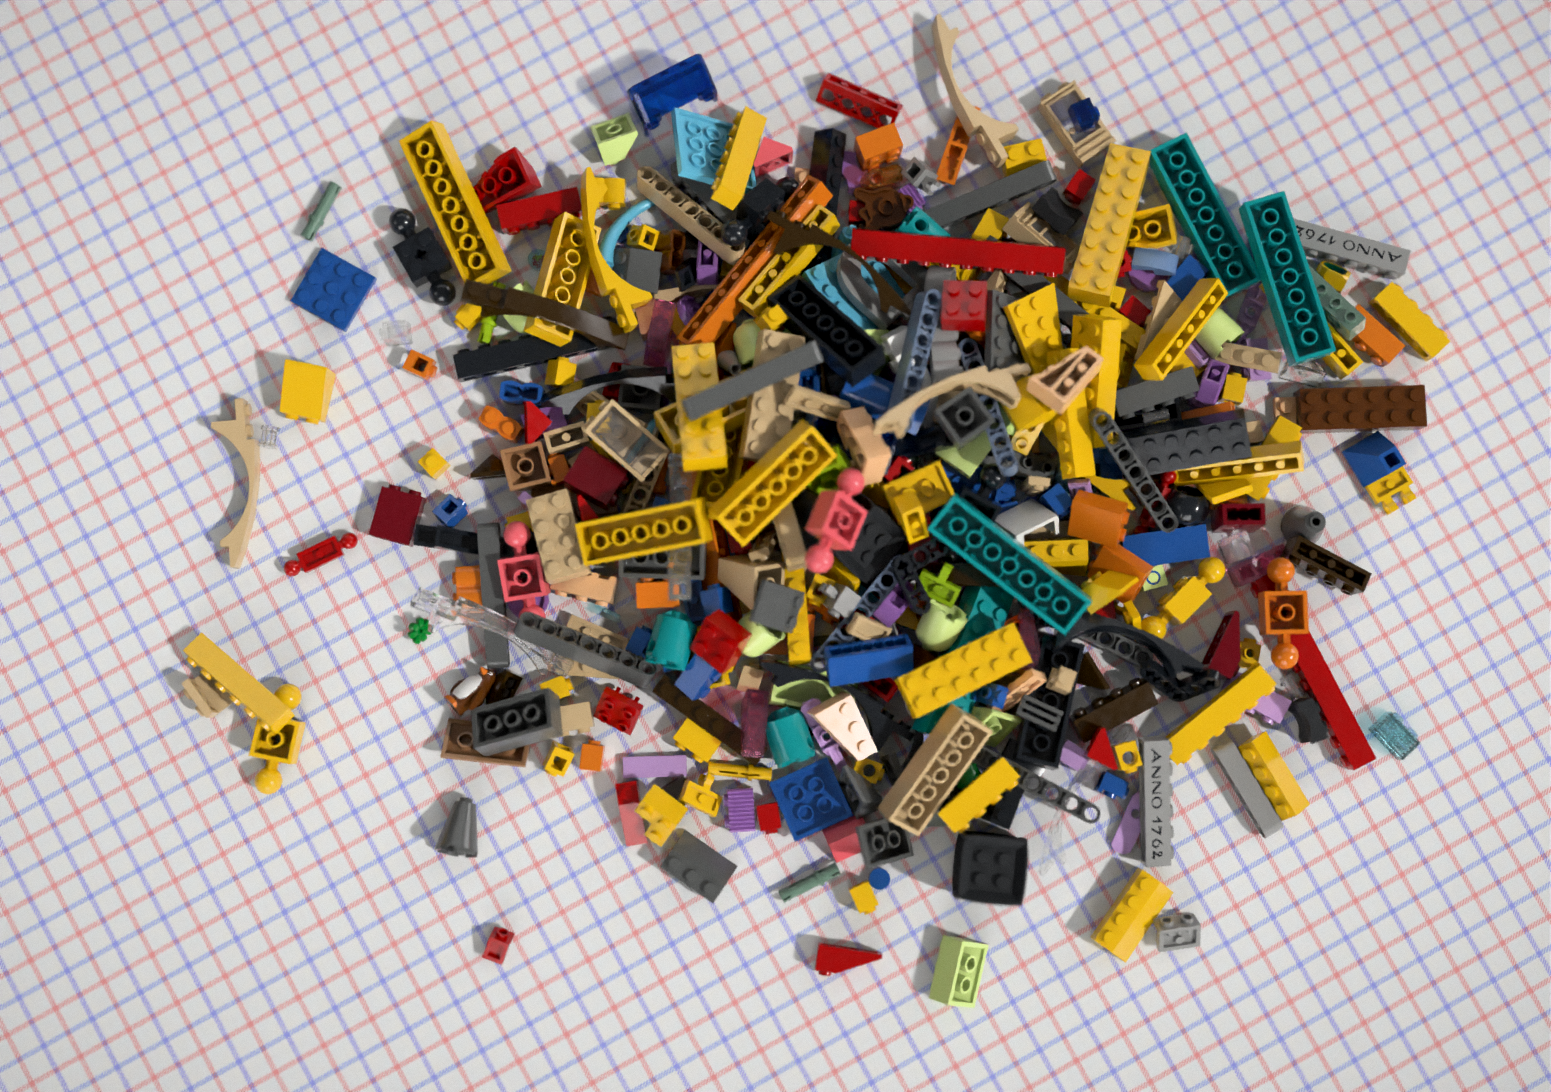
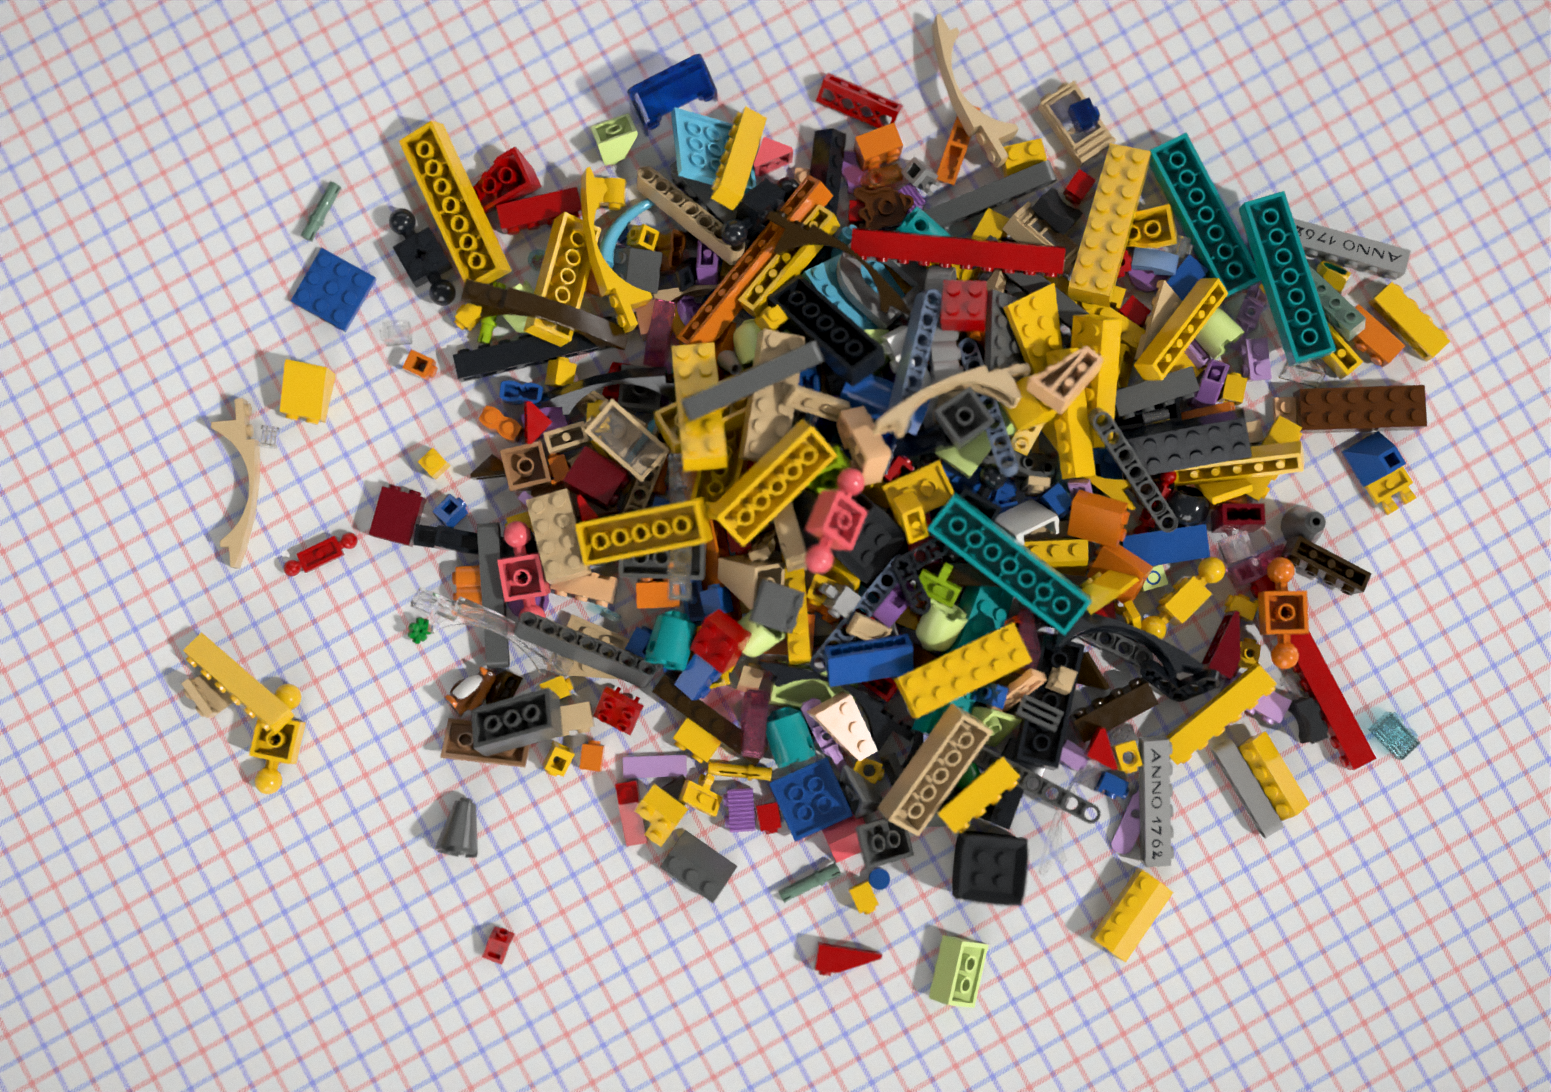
(1177, 932): light grey bracket -> none
(1243, 605): none -> yellow brick
(1250, 357): tan plate -> none

